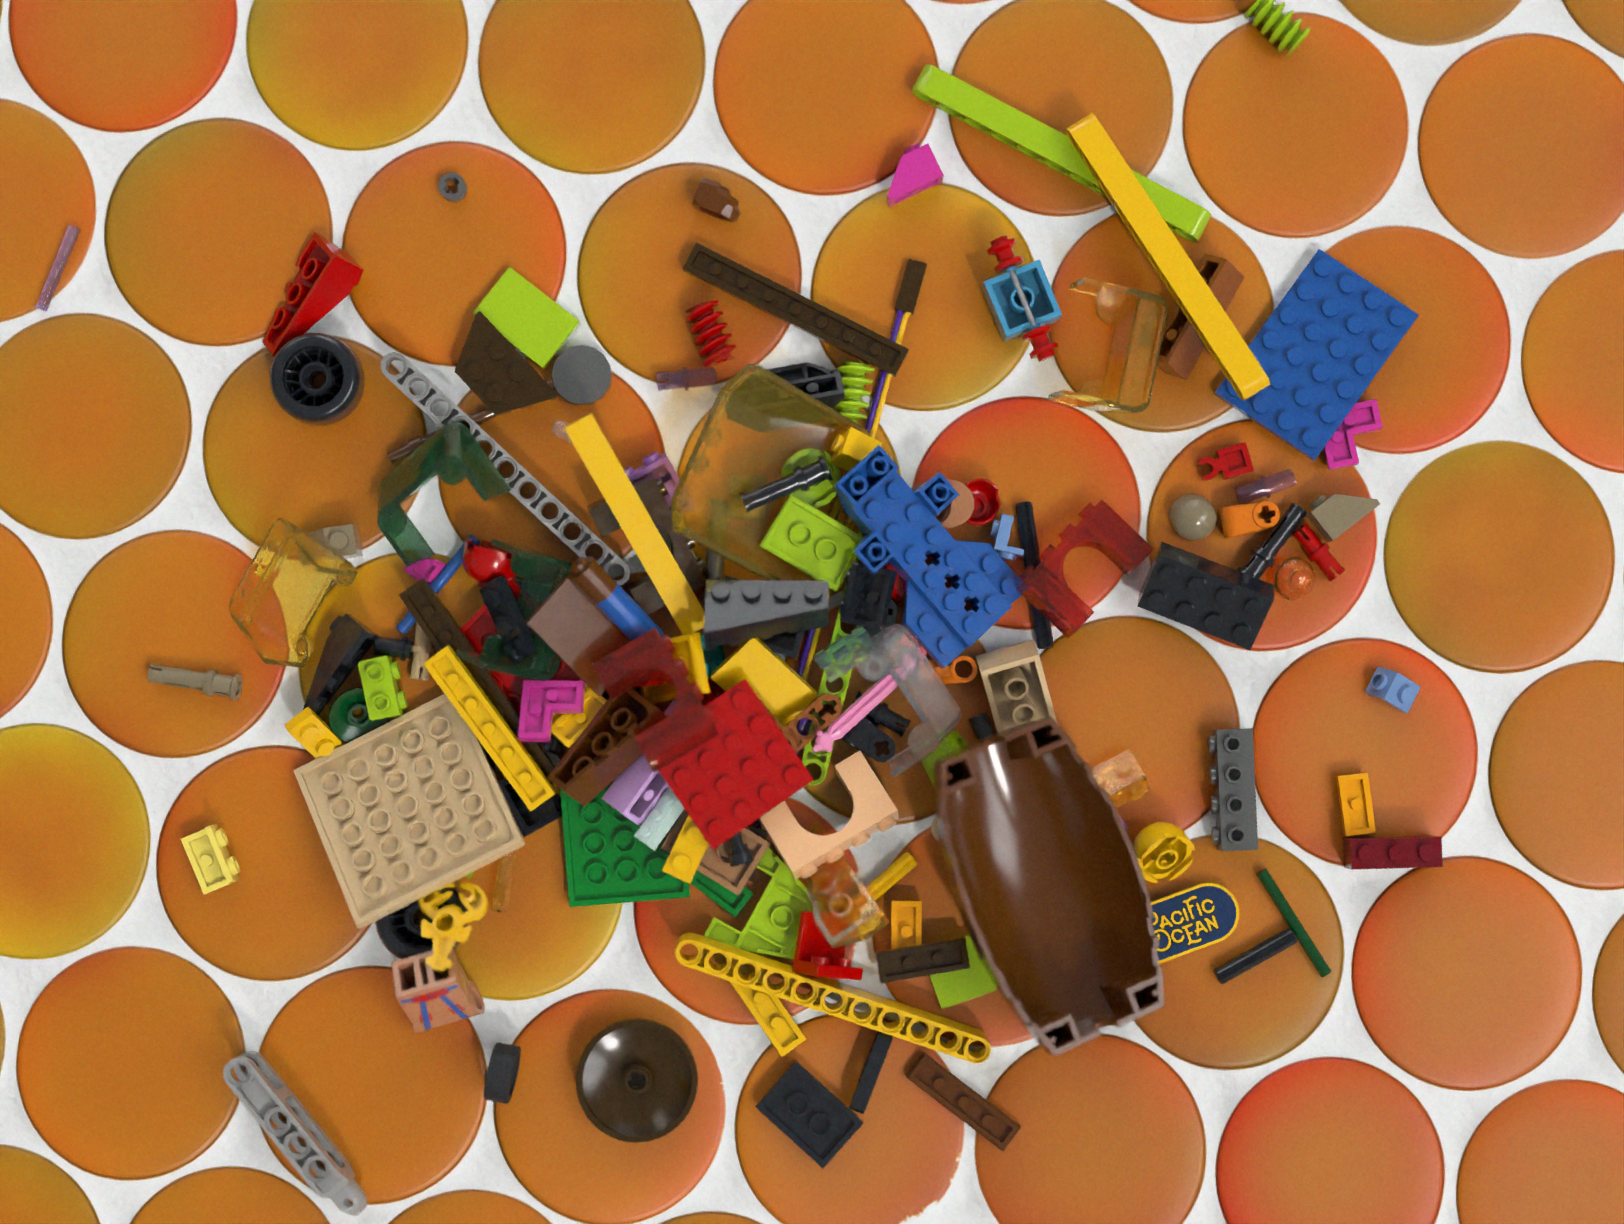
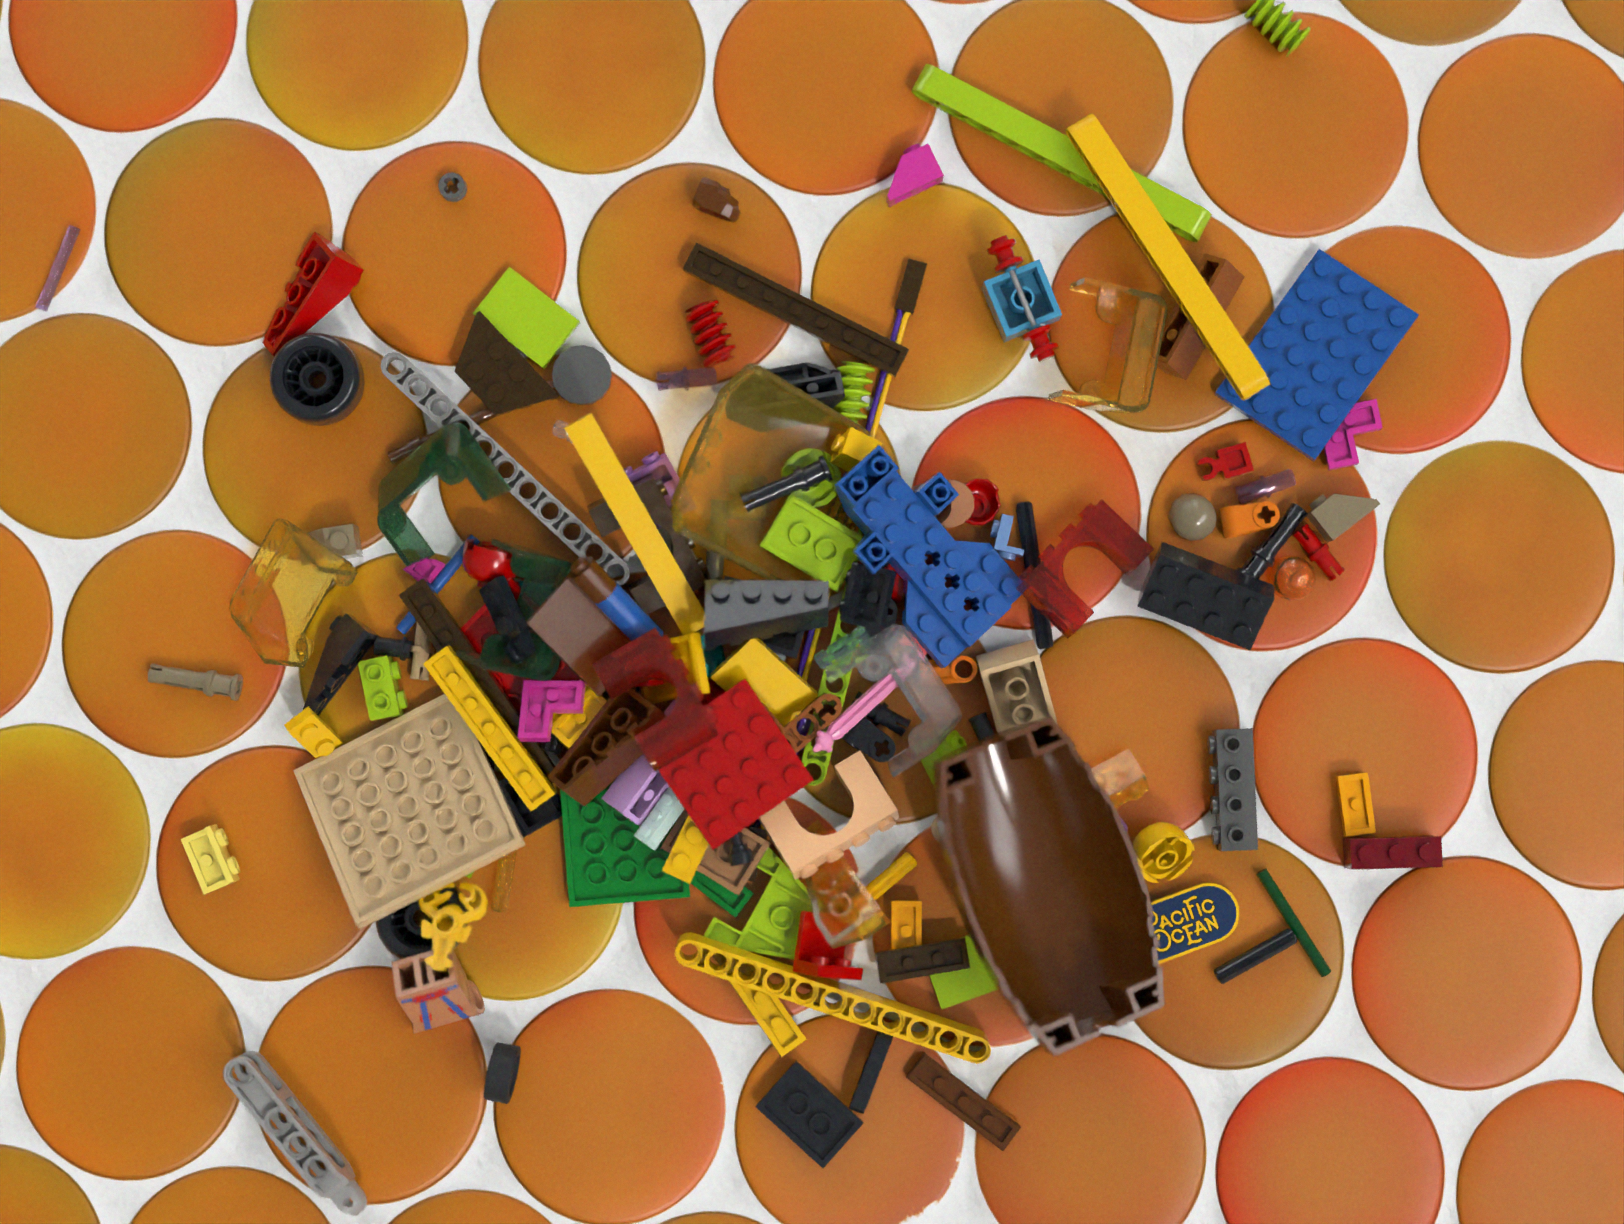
(351, 726): dark green dish -> none
(637, 1080): dark brown dish -> none
(1393, 689): medium blue bracket -> none

